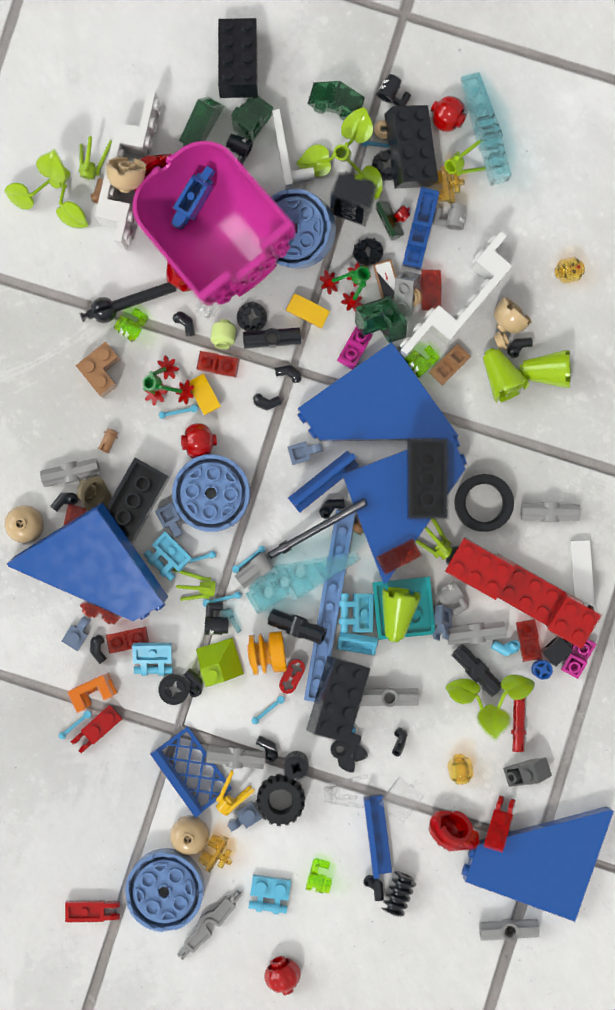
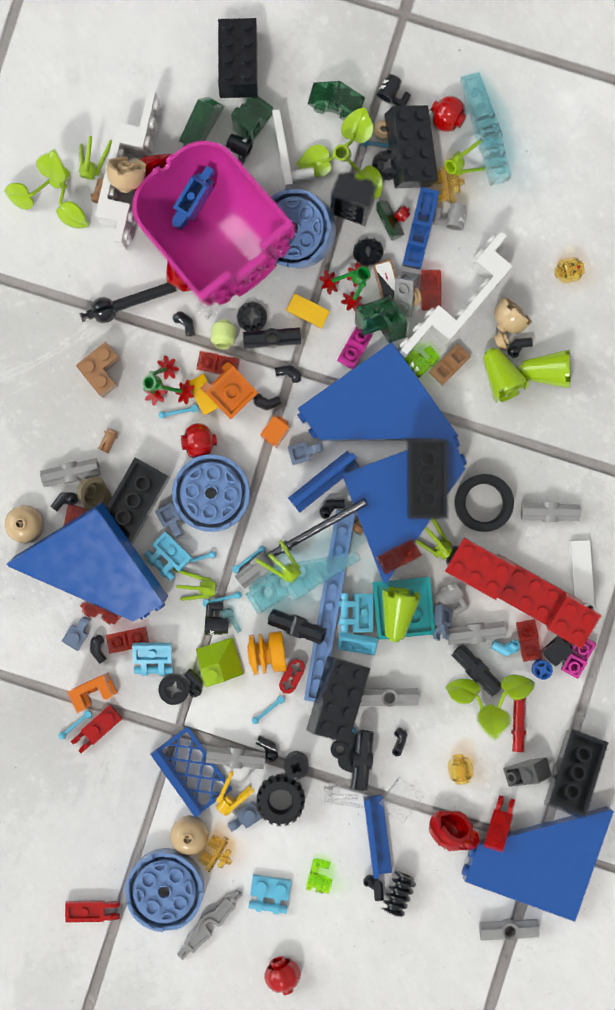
(129, 328): clear neon green piece -> none
(230, 391): none -> orange panel
(275, 431): none -> orange brick
(289, 572): none -> lime plant
(362, 760): none -> black piece
(576, 773): none -> black brick

